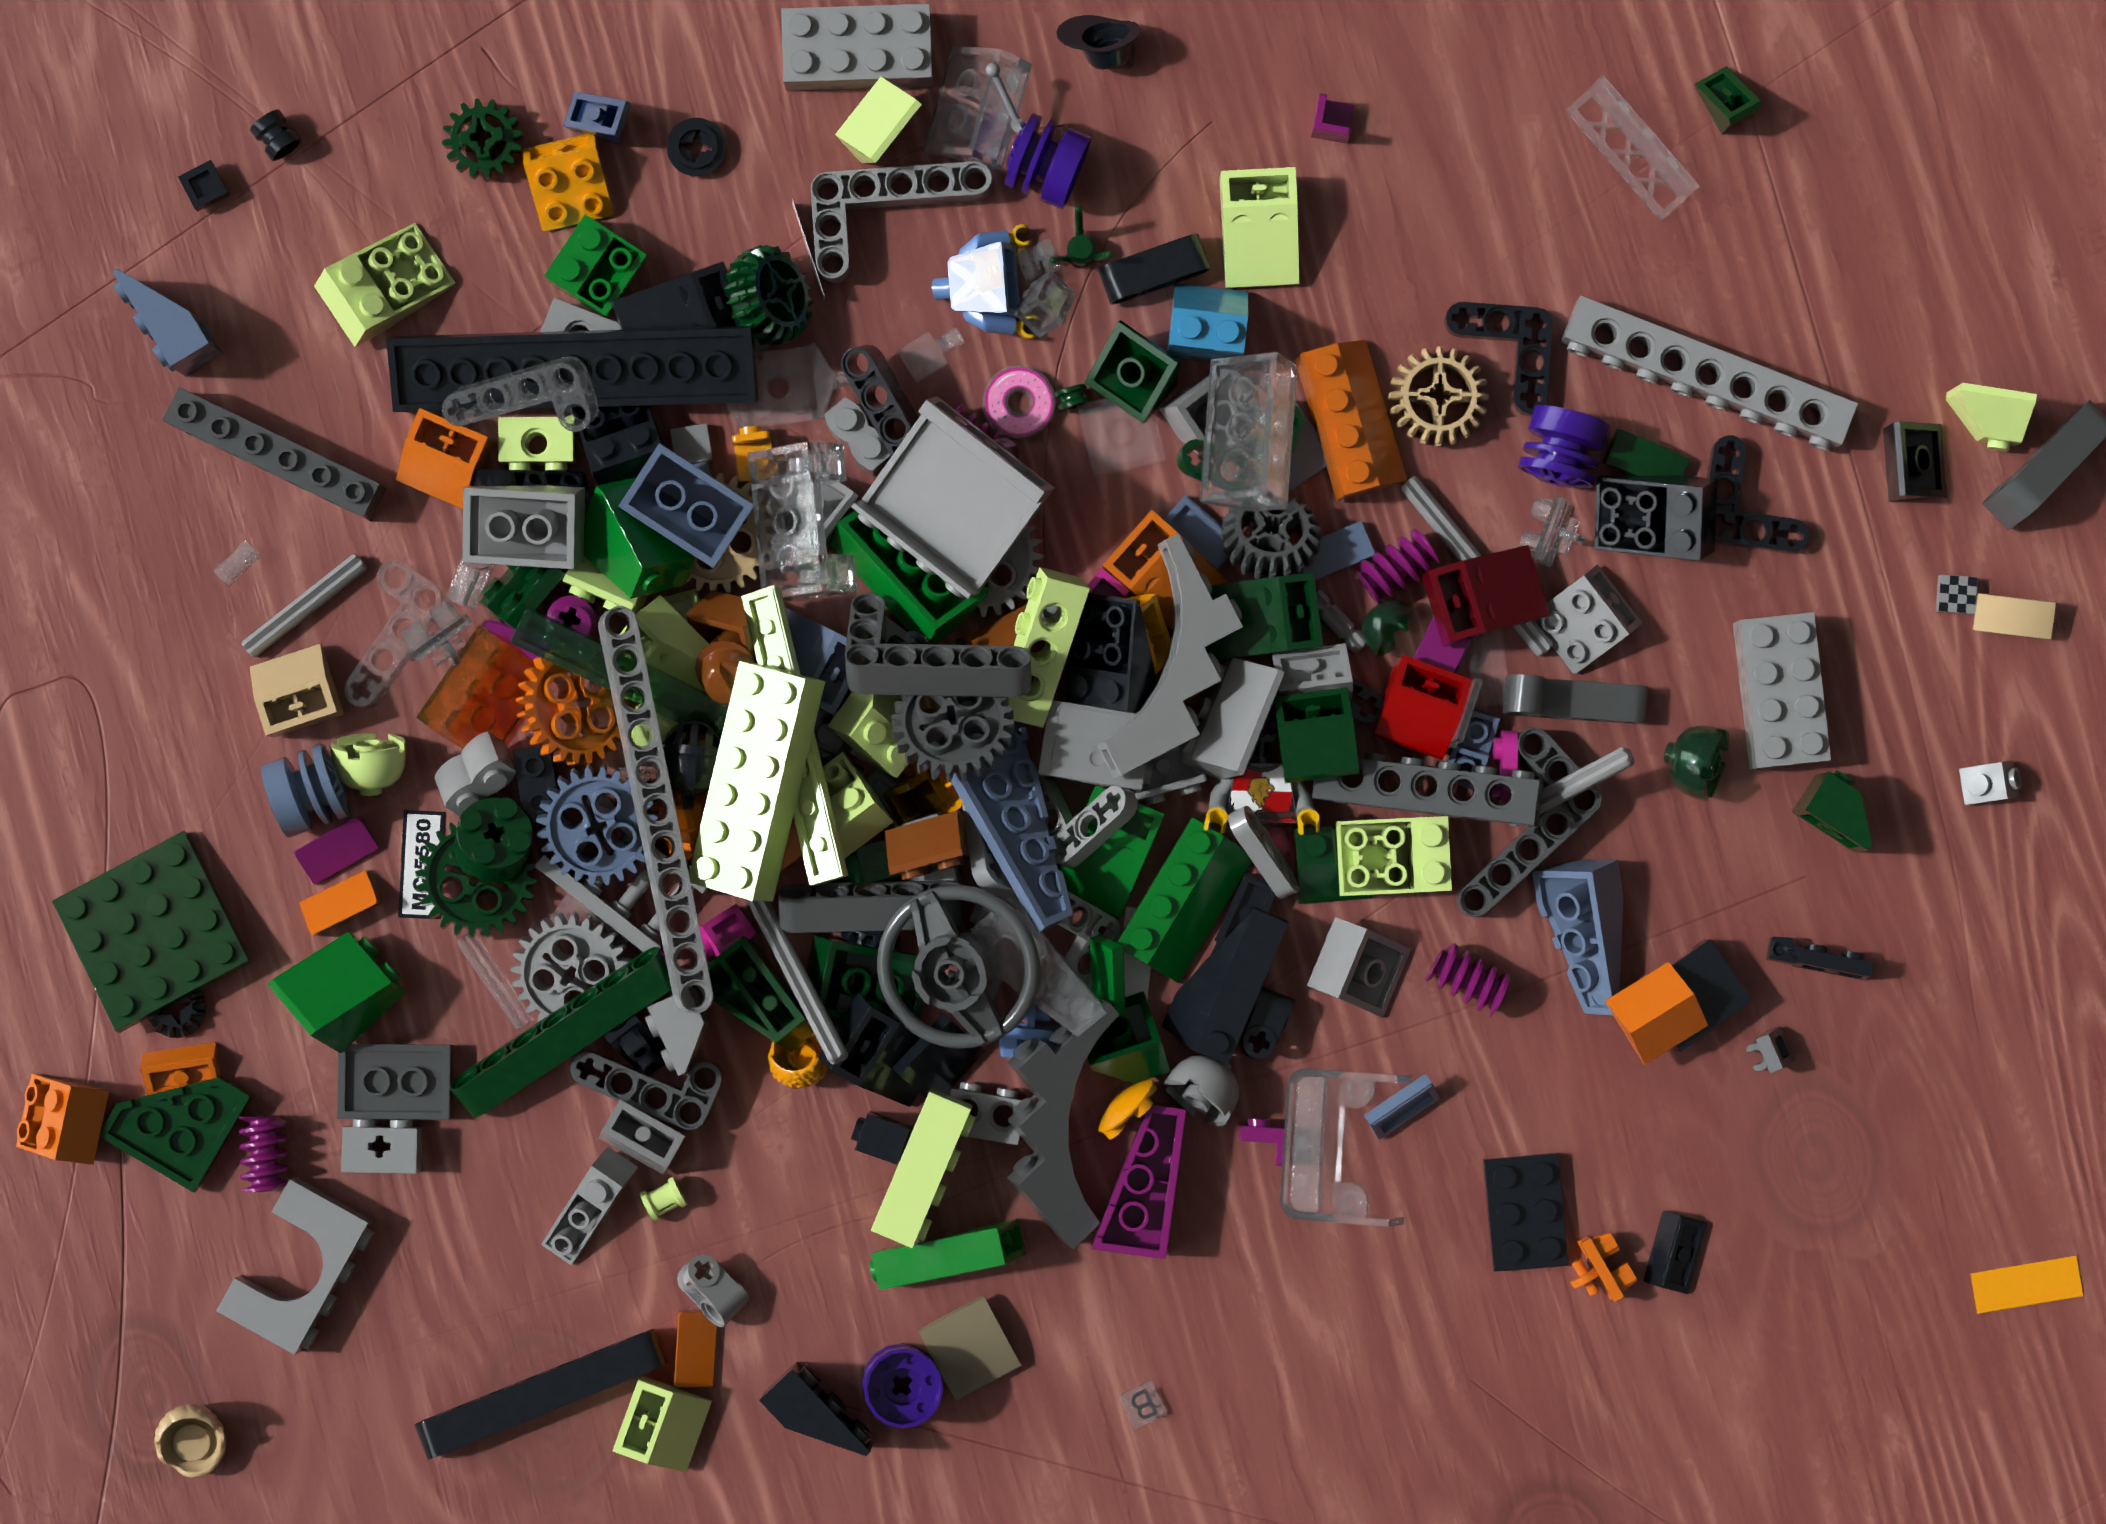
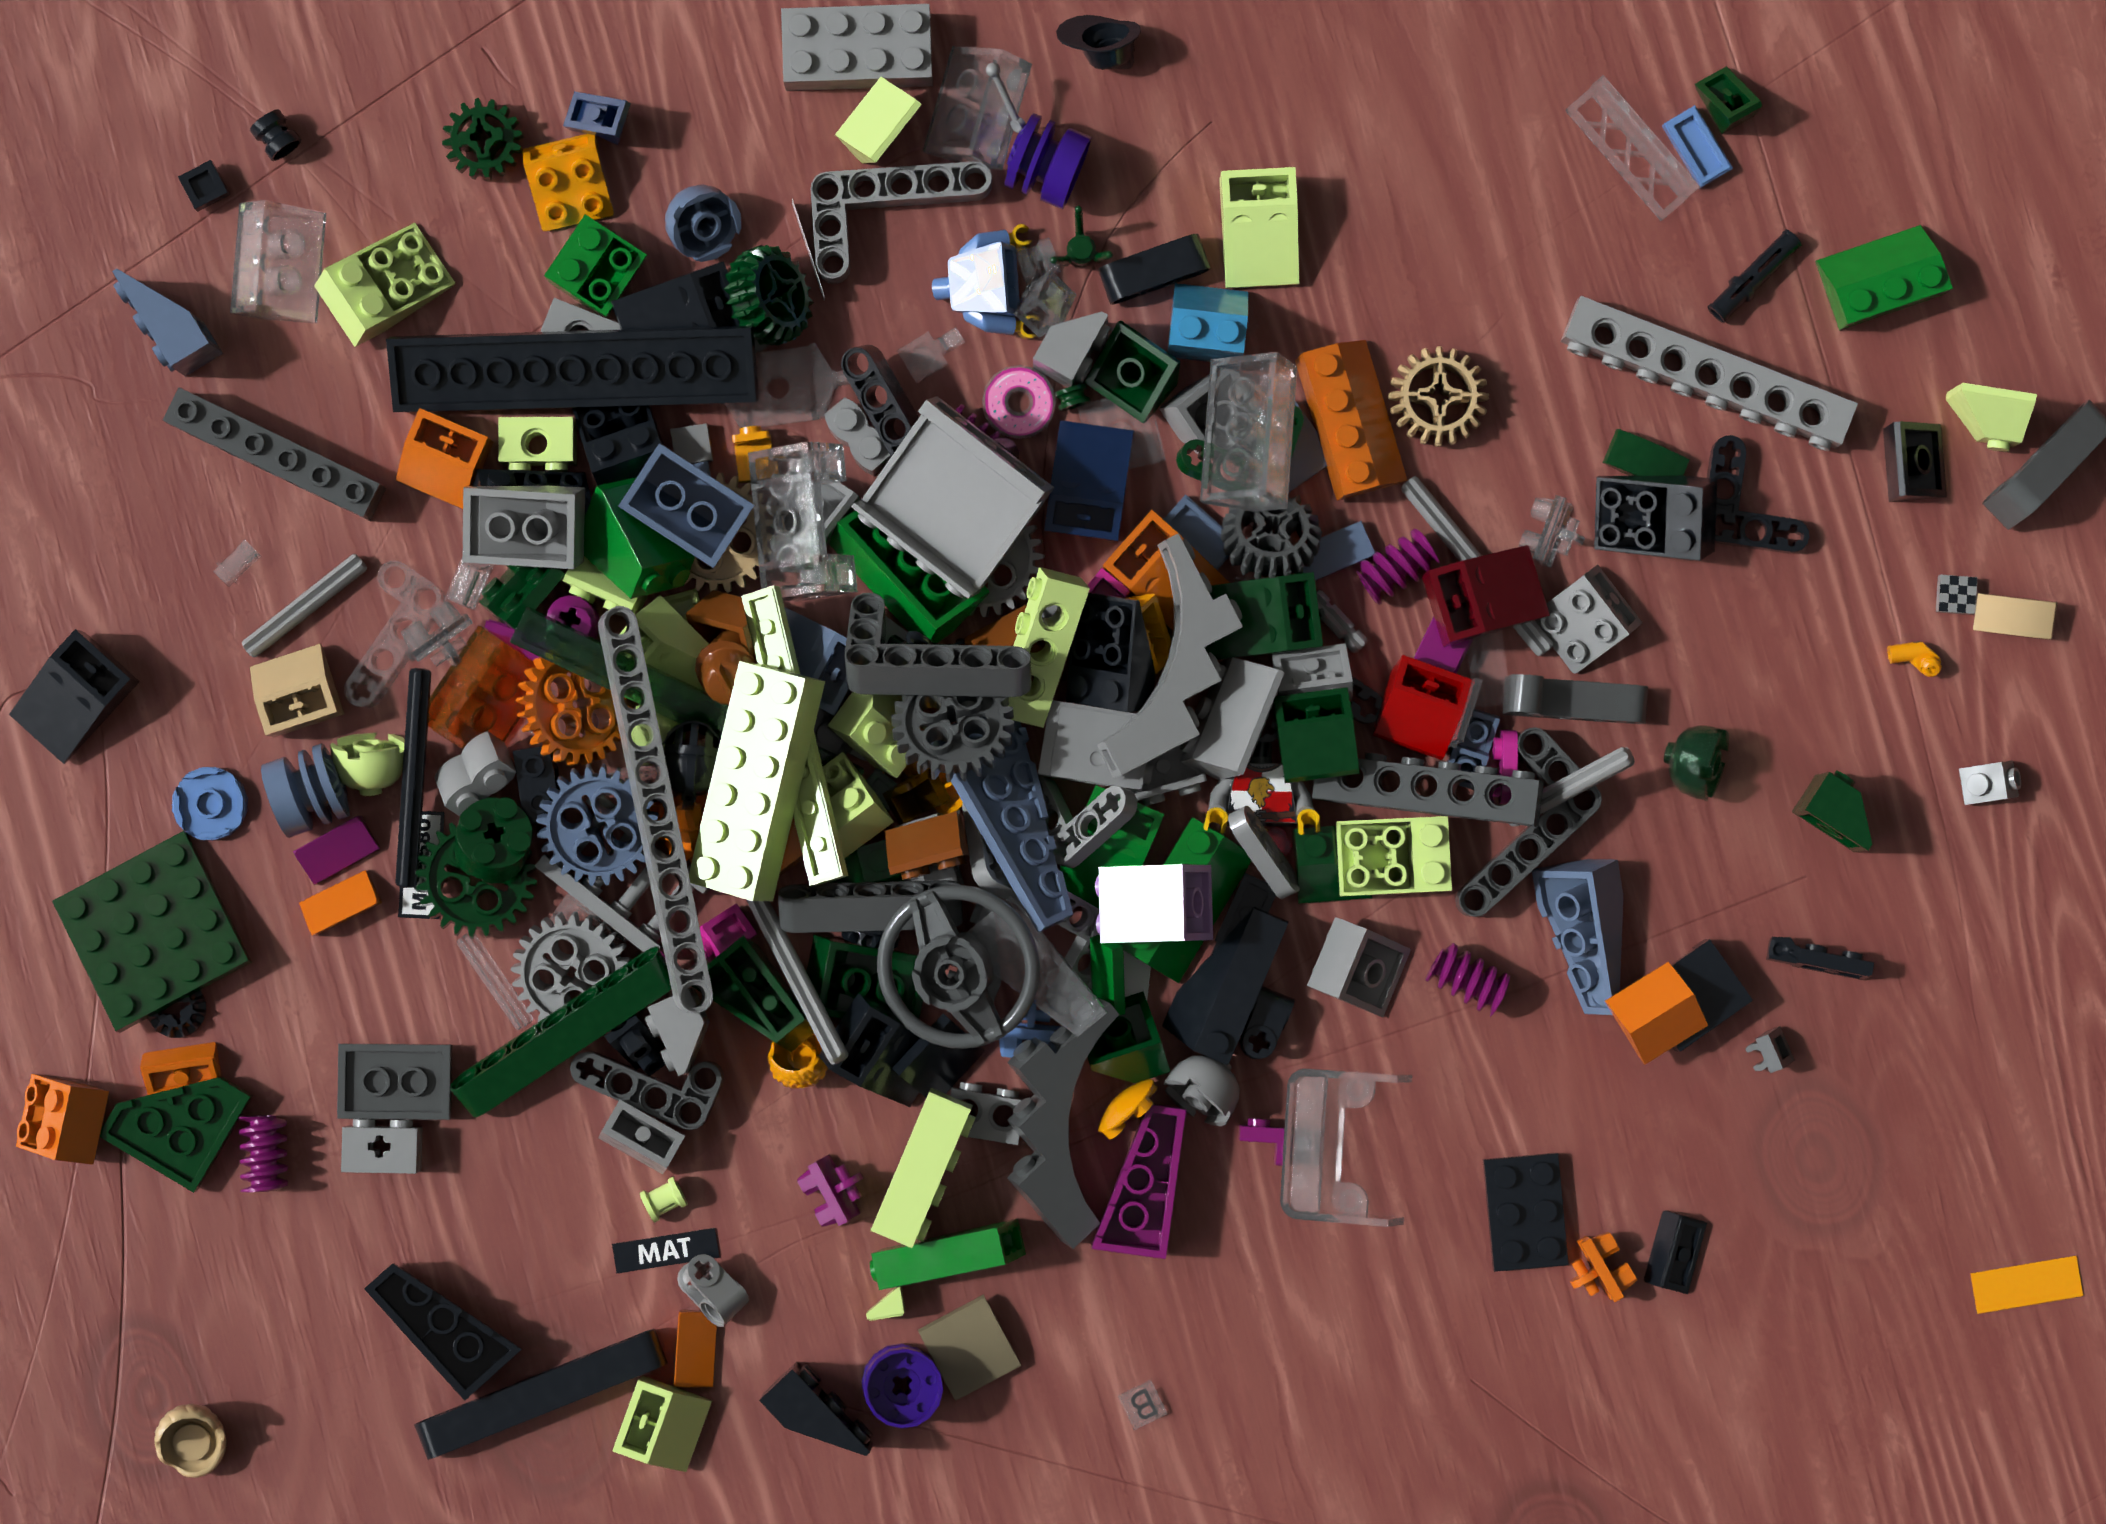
(72, 695): none -> black slope
(209, 803): none -> medium blue tile
(277, 262): none -> clear slope
(339, 990): green slope -> none
(339, 1235): light grey arch -> none
(413, 777): none -> black axle
(446, 1334): none -> black wedge
(518, 397): clear beam -> none
(589, 1205): light grey slope -> none
(664, 1250): none -> black sticker
(685, 134): black gear -> none
(702, 222): none -> sand blue cylinder
(837, 1189): none -> magenta hips
(881, 1137): black brick -> none
(889, 1306): none -> yellowish green slope
(1068, 348): none -> light grey slope
(1089, 480): none -> dark blue slope
(1154, 903): none -> slope
(1332, 120): magenta panel -> none
(1382, 623): clear green hair -> none
(1402, 1106): sand blue tile -> none
(1517, 333): black beam -> none
(1563, 446): dark purple wheel -> none
(1697, 146): none -> medium blue tile
(1724, 306): none -> black pin
(1781, 691): light grey brick -> none
(1883, 276): none -> green slope
(1918, 655): none -> light orange arm

